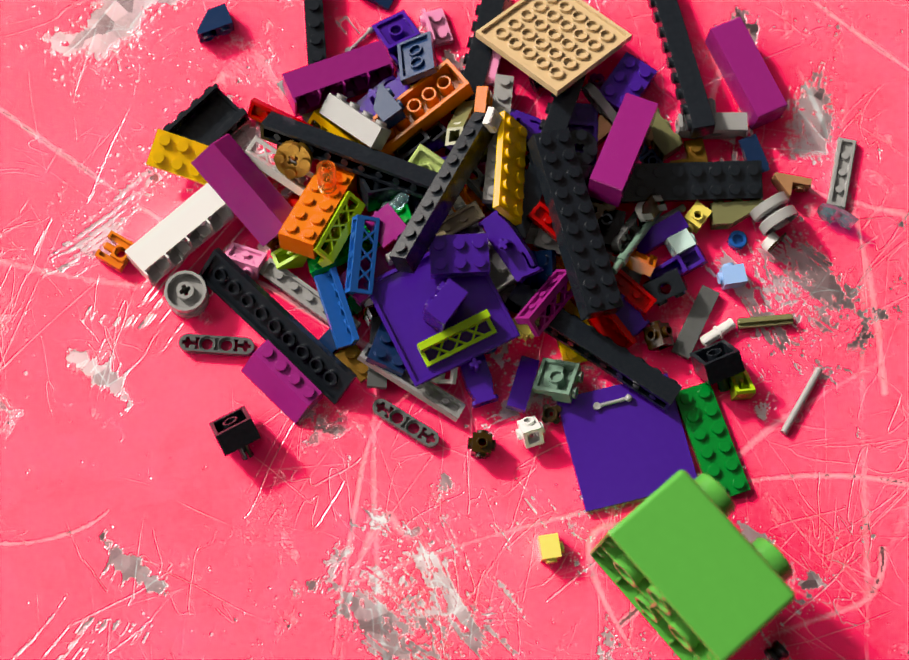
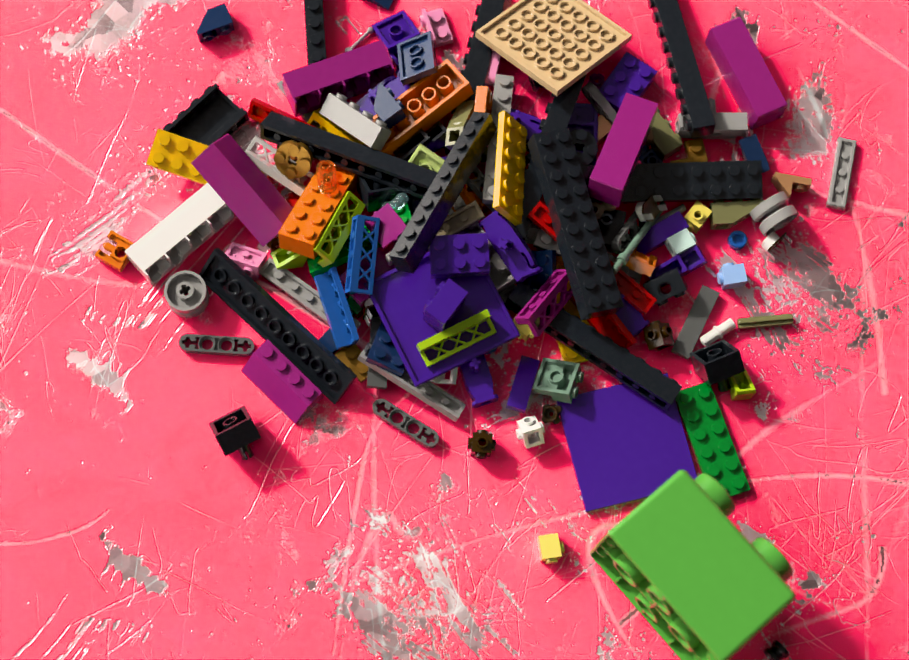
(492, 120): white tile -> none
(597, 405): light grey hinge -> none
(801, 400): light grey bar -> none
(830, 212): clear light blue slope -> none

